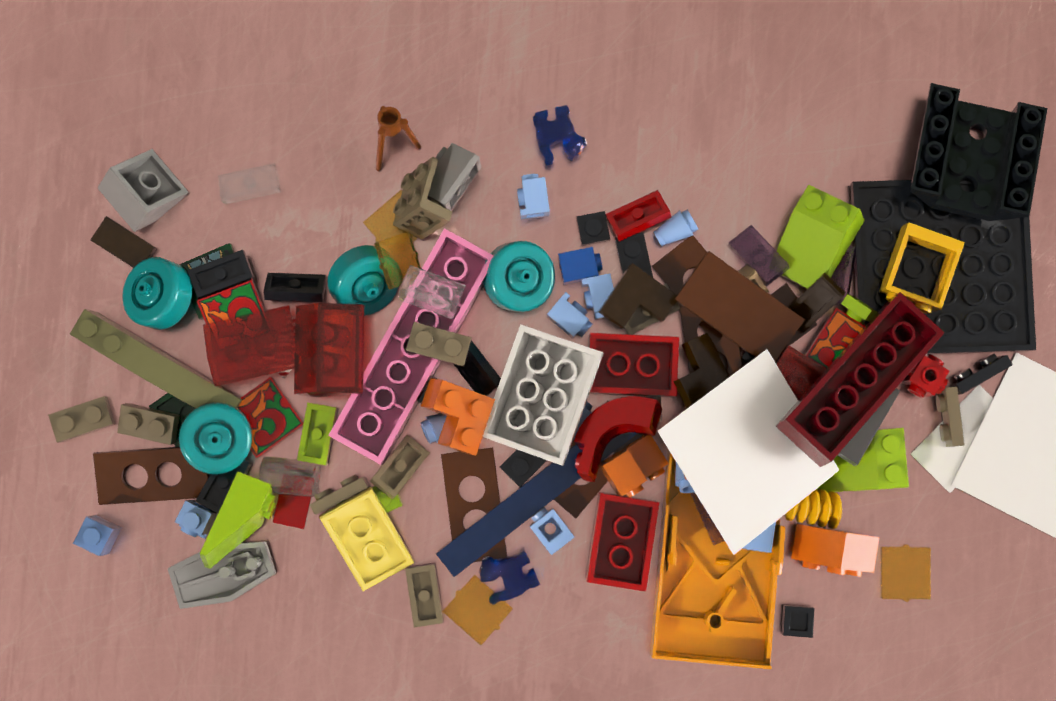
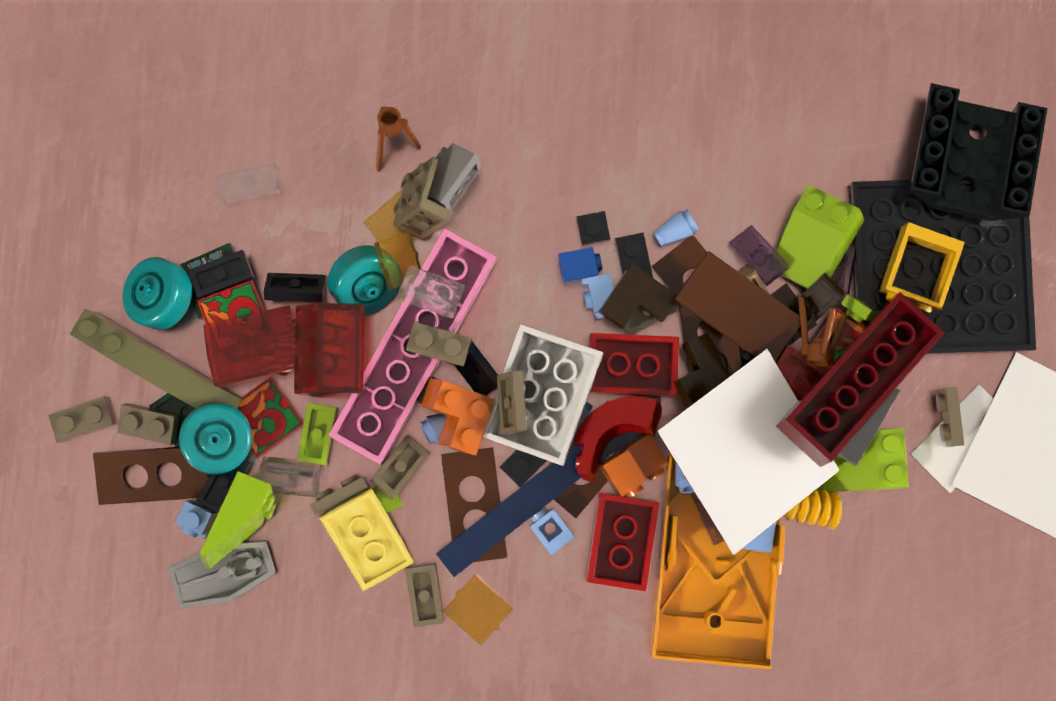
(97, 535): medium blue brick -> none
(122, 242): dark brown tile -> none
(142, 189): light grey slope -> none
(292, 510): red sticker -> none
(512, 402): none -> dark tan plate
(513, 578): clear blue animal -> none
(519, 276): teal wheel -> none
(533, 196): light blue brick -> none
(557, 131): clear blue animal -> none
(569, 317): light blue brick -> none
(638, 215): red plate -> none
(798, 621): black plate -> none
(820, 351): none -> dark orange plant
(838, 550): orange brick -> none
(905, 572): clear yellow piece -> none
(917, 381): red brick -> none
(989, 367): black plate -> none

